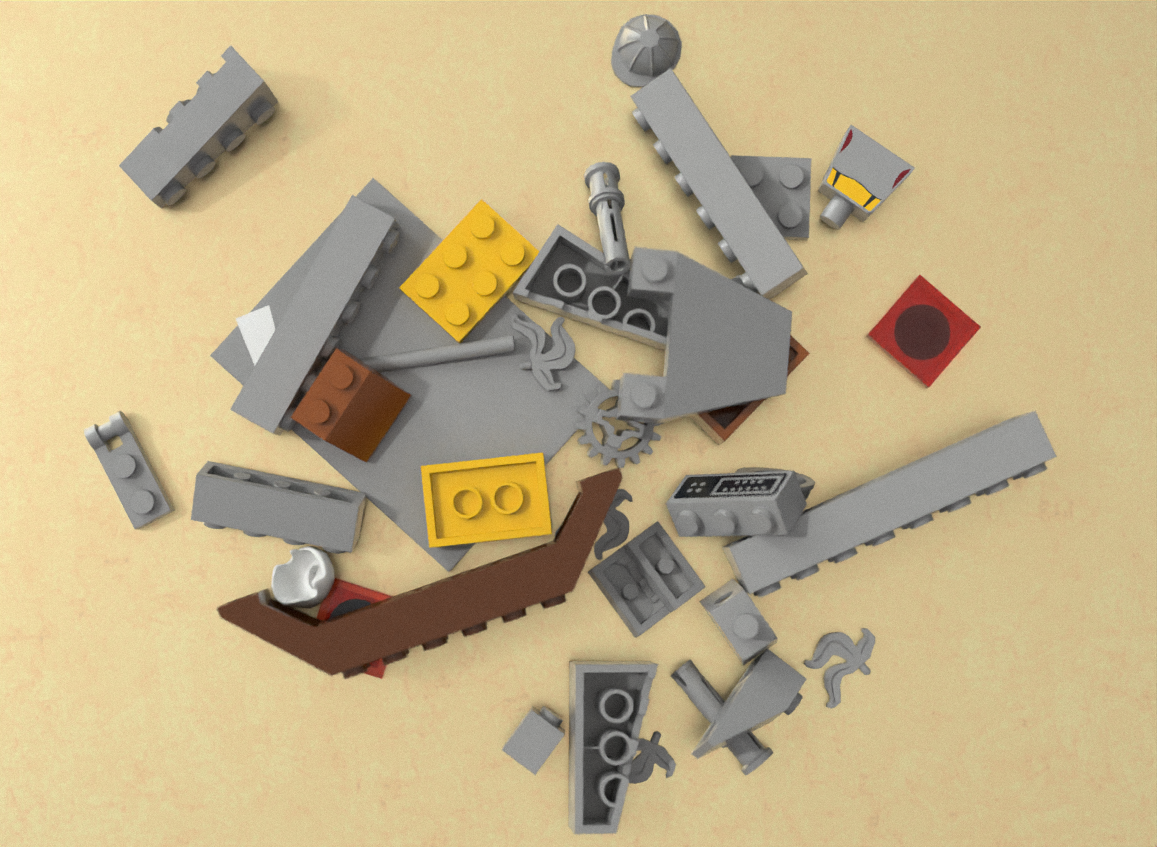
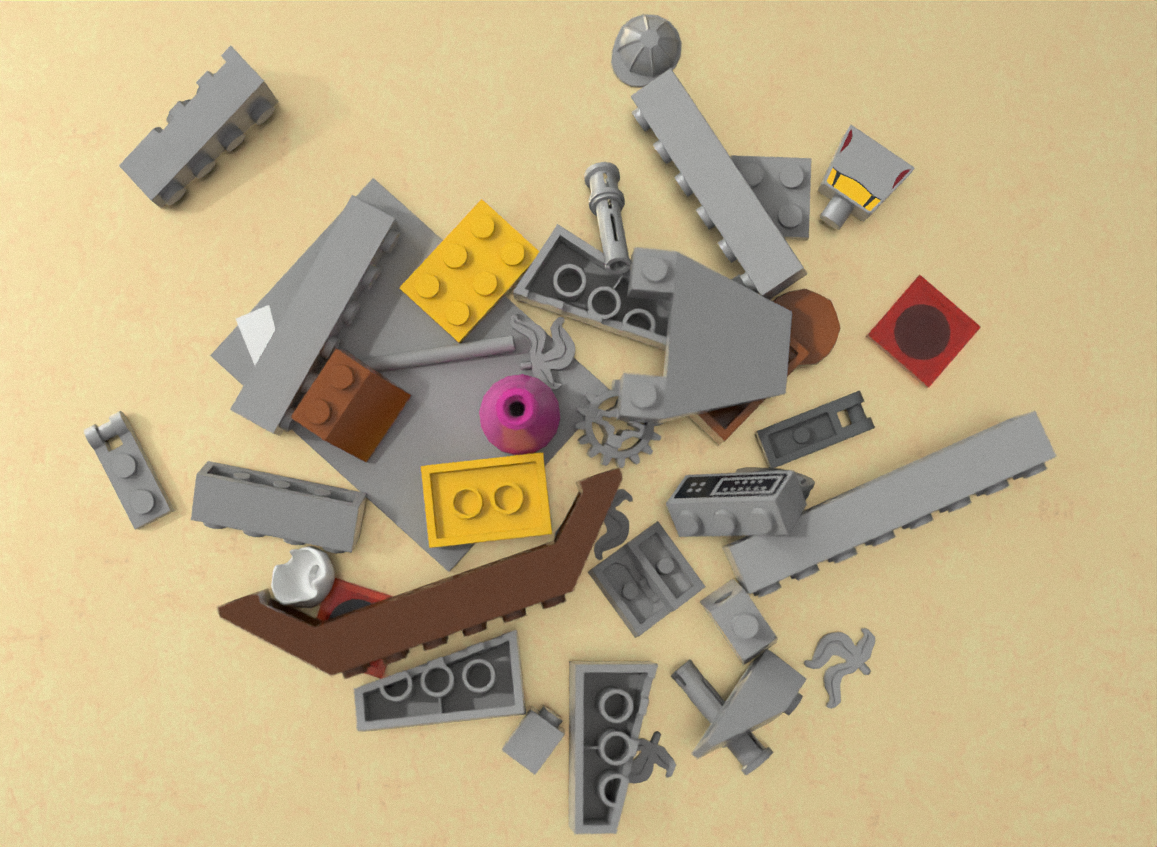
(459, 687): none -> light grey wedge
(523, 433): none -> dark pink cone
(812, 323): none -> dark orange hat
(813, 430): none -> dark grey plate

